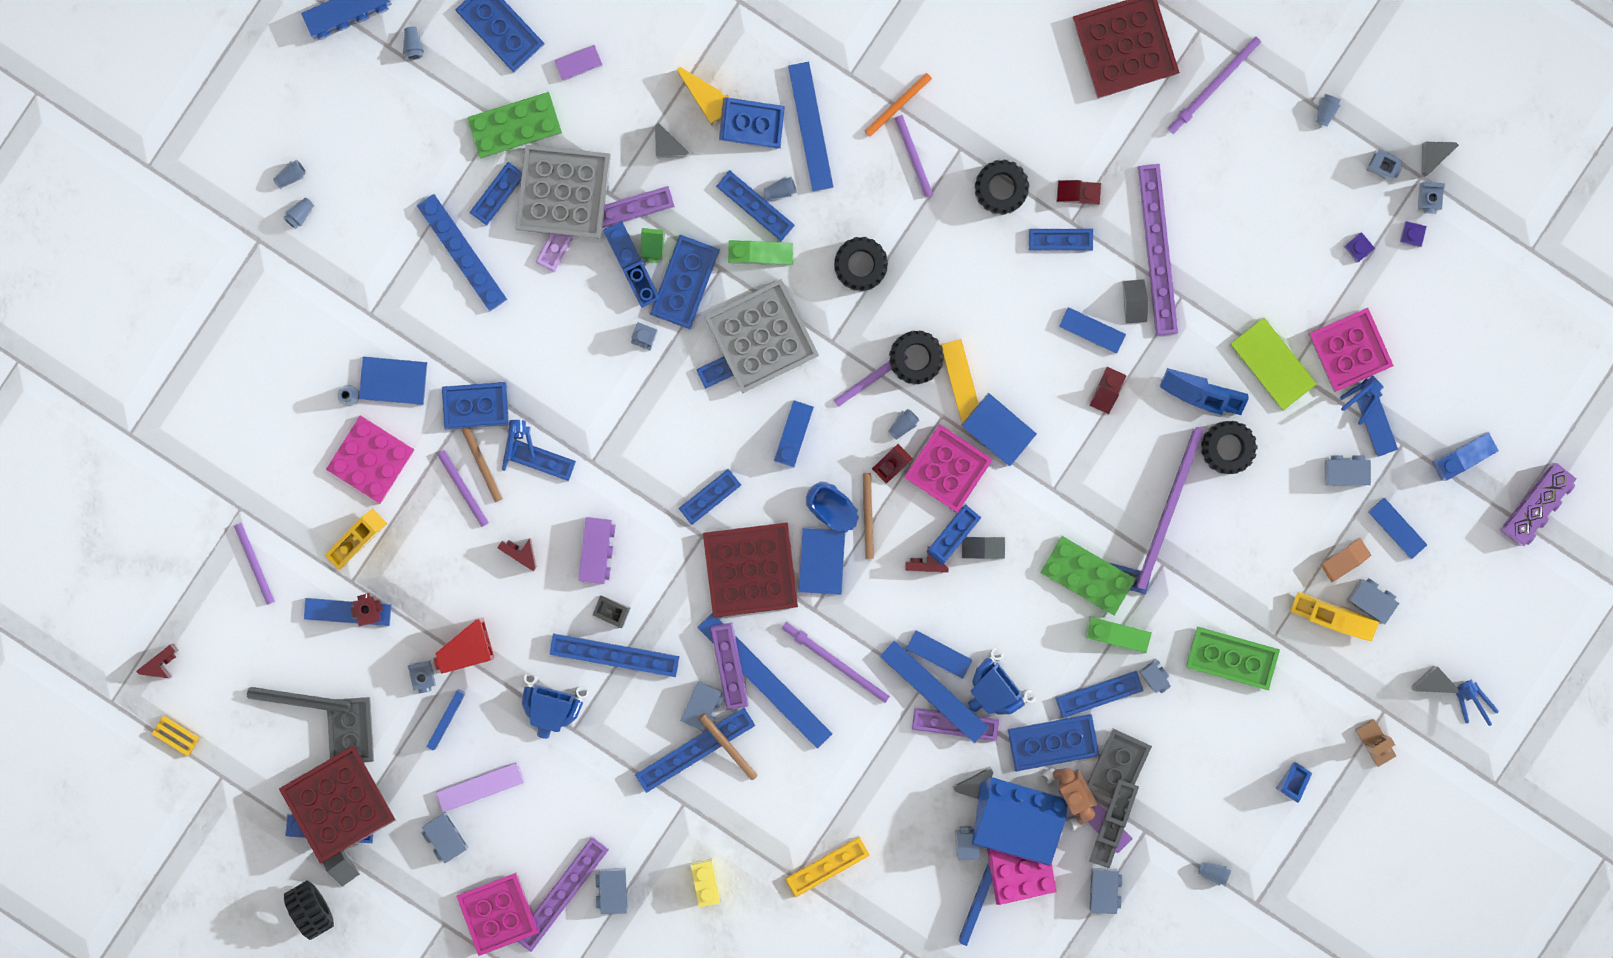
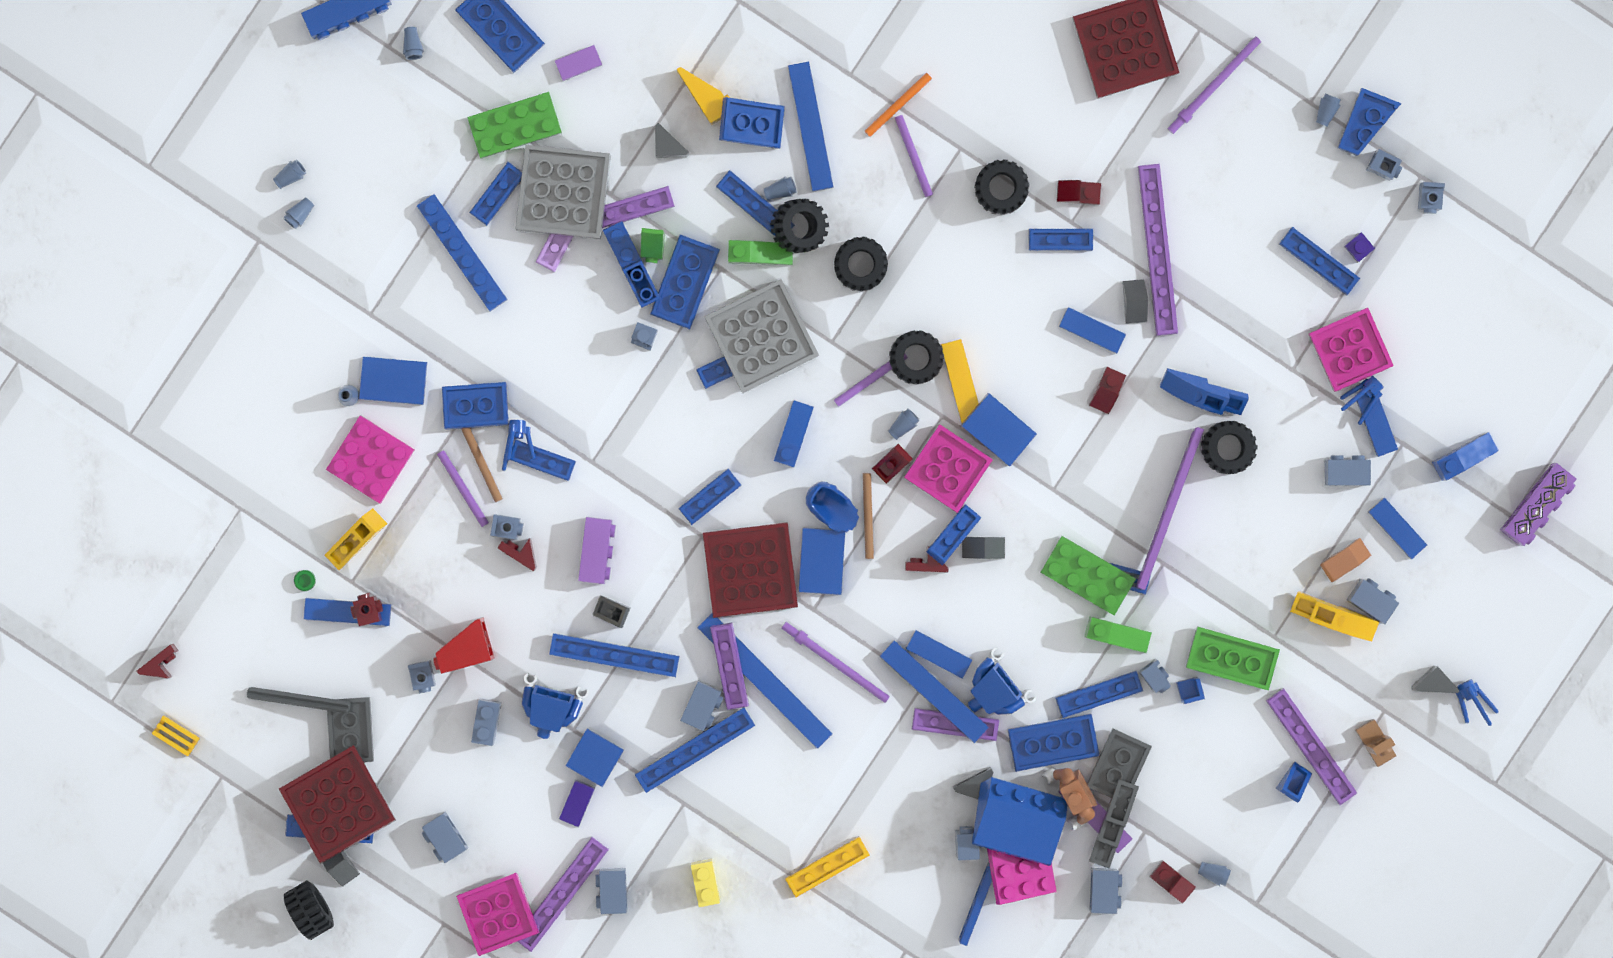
(254, 563): medium lavender bar -> none
(304, 580): none -> green tile
(446, 719): blue tile -> none
(480, 787): lavender tile -> none
(486, 722): none -> sand blue brick
(498, 523): none -> sand blue brick
(577, 803): none -> dark purple slope
(594, 757): none -> blue tile
(727, 746): medium nougat bar -> none
(815, 220): none -> black tyre
(1172, 881): none -> dark red slope
(1190, 690): none -> blue panel
(1273, 364): lime tile -> none
(1311, 746): none -> medium lavender tile
(1319, 261): none -> blue tile
(1365, 120): none -> blue wing
(1413, 234): dark purple plate -> none
(1434, 153): dark grey slope -> none

